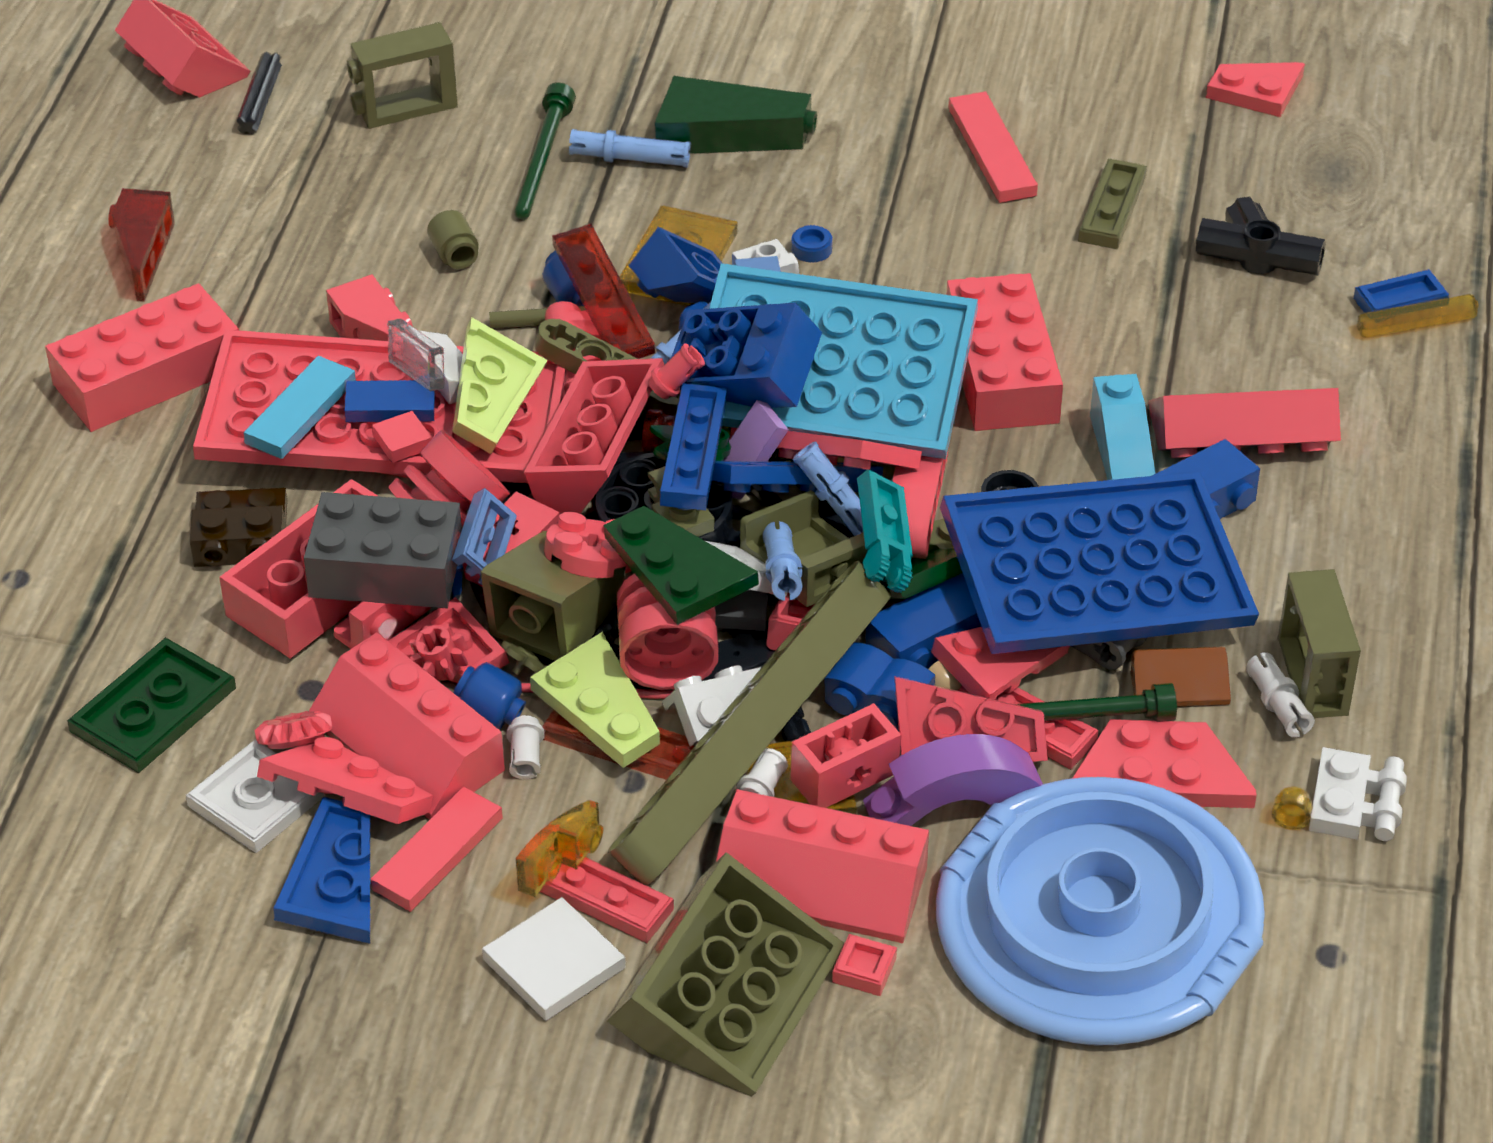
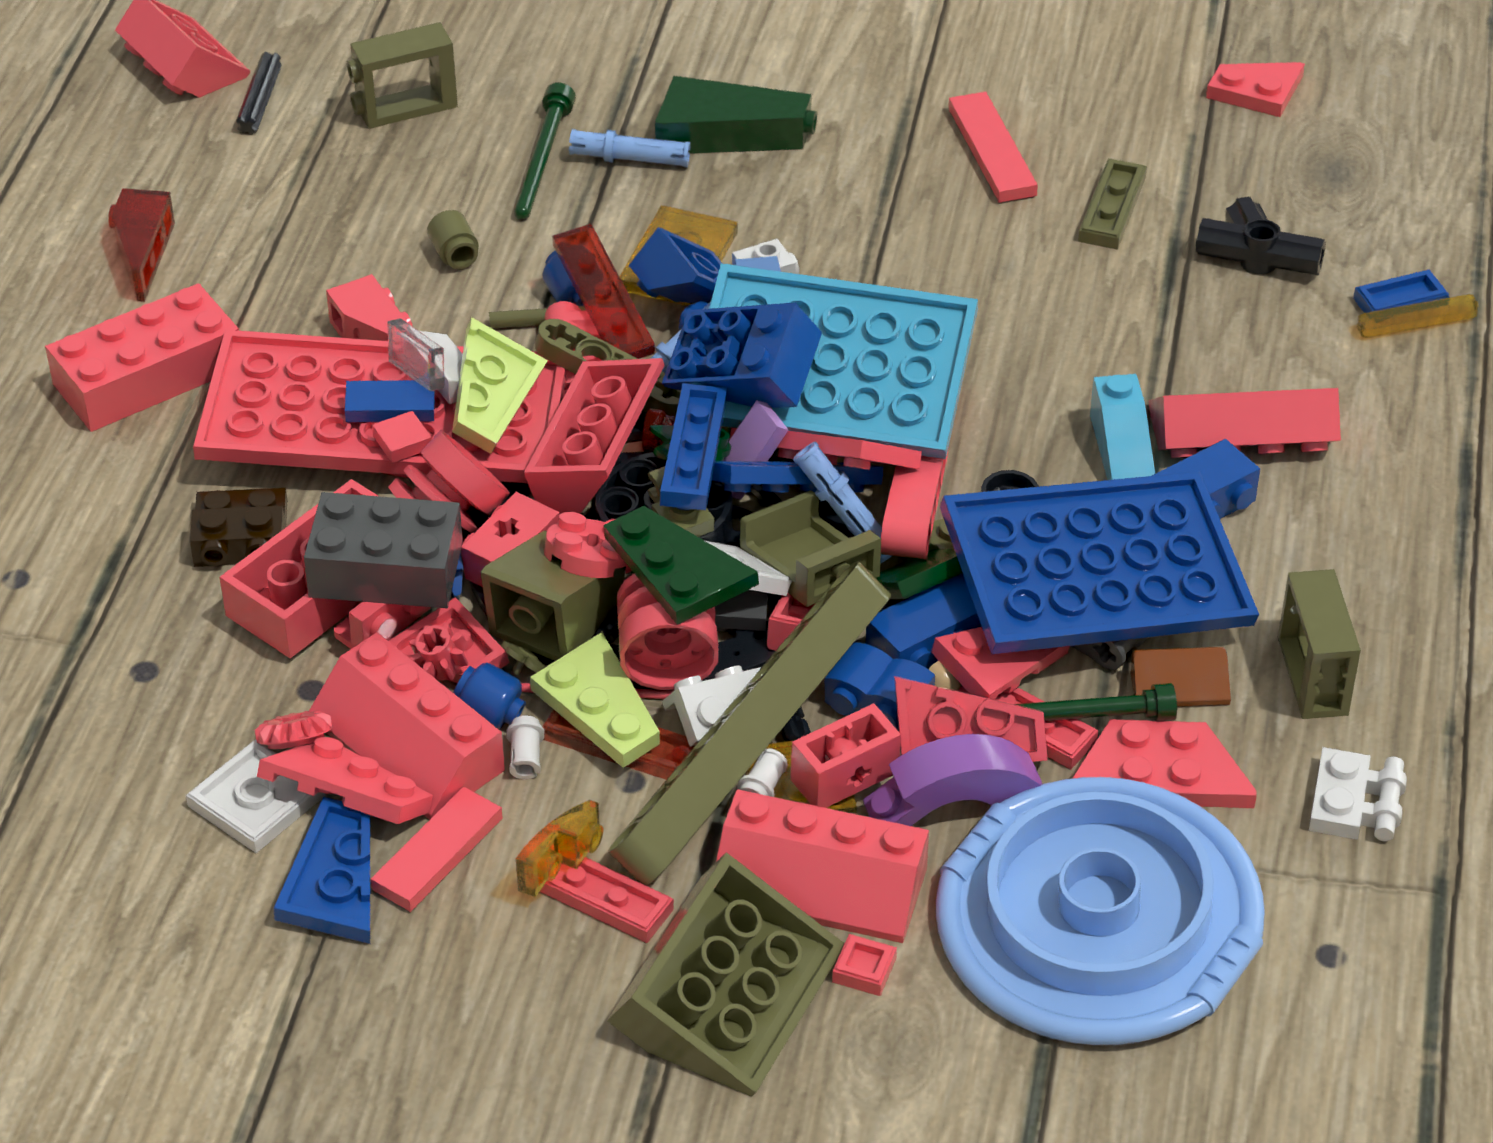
(151, 704): dark green tile -> none
(299, 407): medium azure tile -> none
(479, 531): medium blue tile -> none
(553, 958): white tile -> none
(668, 378): coral pin -> none
(782, 561): light blue pin -> none
(811, 243): blue tile -> none
(885, 531): teal hinge -> none
(1010, 360): coral brick -> none
(1280, 694): white pin -> none
(1292, 808): clear yellow hinge -> none

